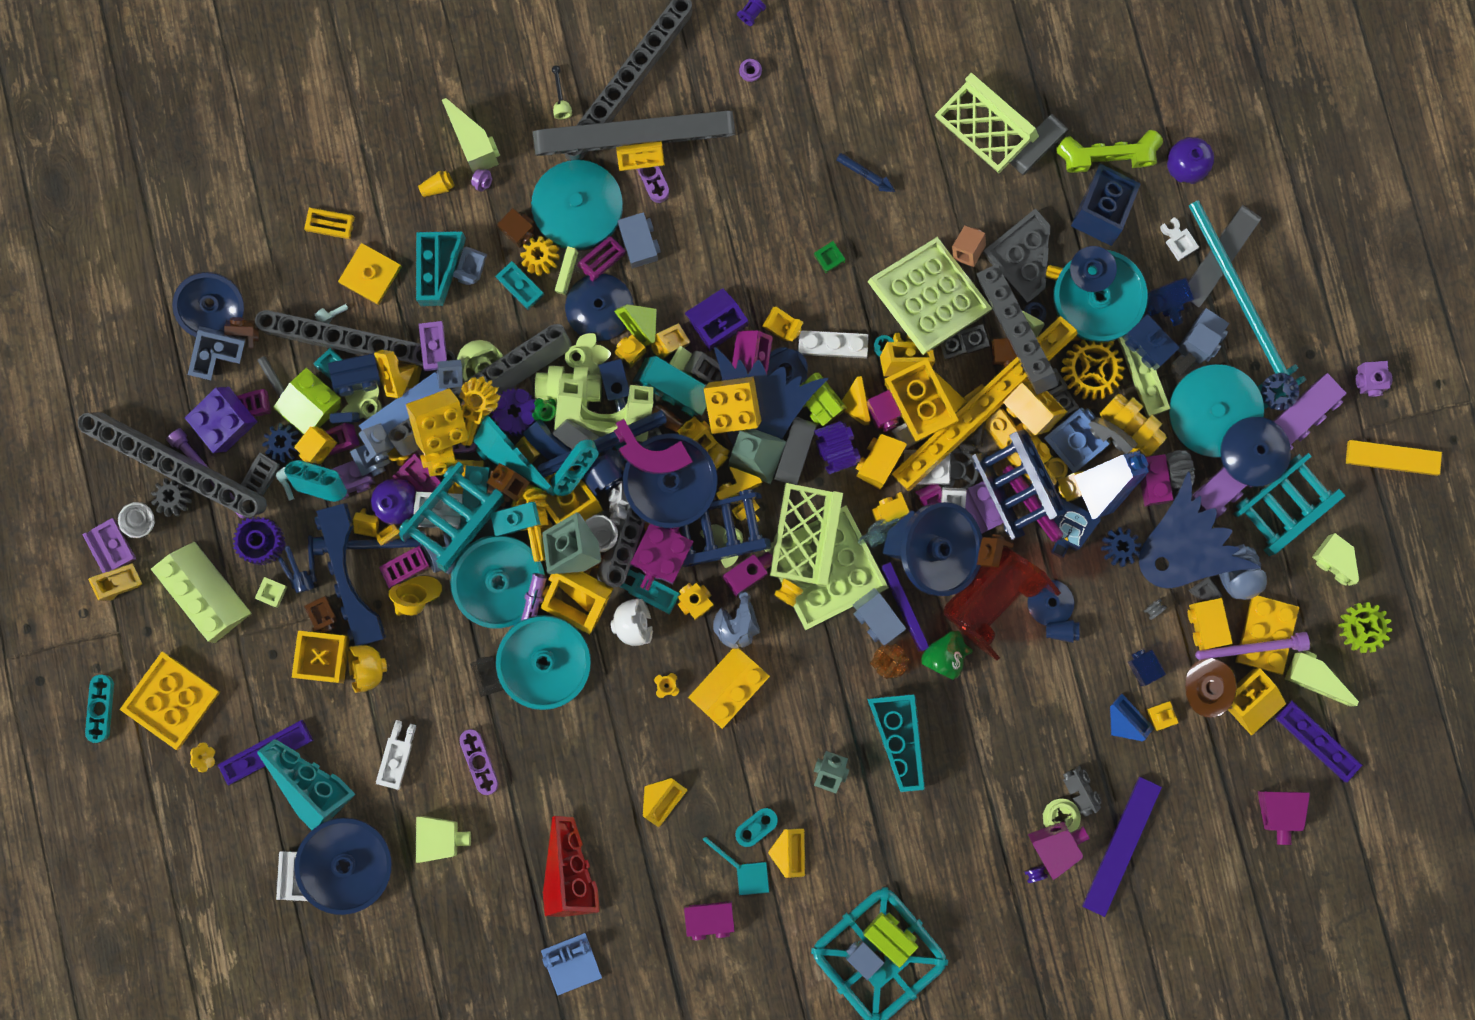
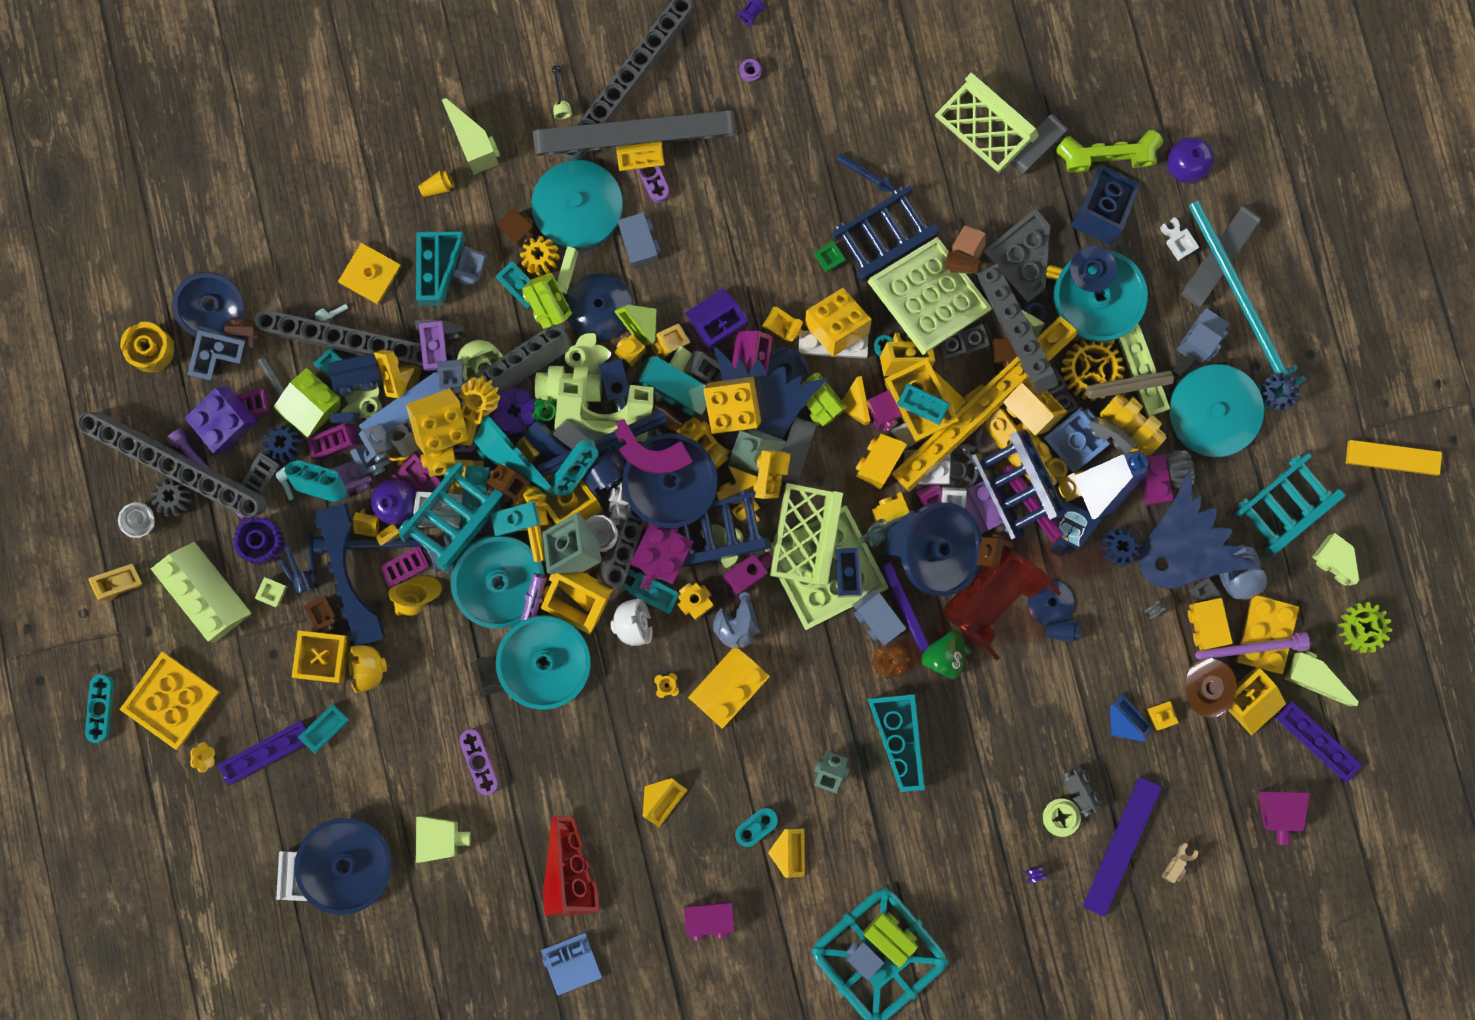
(109, 546): medium lavender plate -> none
(147, 334): none -> yellow brick
(308, 789): teal wedge -> none
(315, 445): yellow brick -> none
(323, 728): none -> teal tile
(348, 227): yellow tile -> none
(395, 757): white hinge -> none
(451, 330): none -> dark grey slope
(481, 179): medium lavender plate -> none
(546, 301): none -> lime brick
(588, 270): magenta tile -> none
(751, 877): teal piece -> none
(771, 466): none -> yellow plate
(788, 592): yellow wheel -> none
(836, 447): dark purple brick -> none
(837, 322): none -> yellow brick
(848, 572): none -> dark blue brick
(886, 256): none -> dark blue fence
(923, 404): none -> teal plate
(961, 263): none -> reddish brown cone
(1058, 847): magenta torso -> none
(1129, 384): none -> dark tan axle
(1146, 667): clear blue brick -> none
(1150, 343): dark blue brick -> none
(1170, 300): clear blue hinge -> none
(1176, 869): none -> tan plate
(1241, 455): dark blue dish -> none
(1295, 422): medium lavender brick -> none
(1373, 378): medium lavender brick -> none

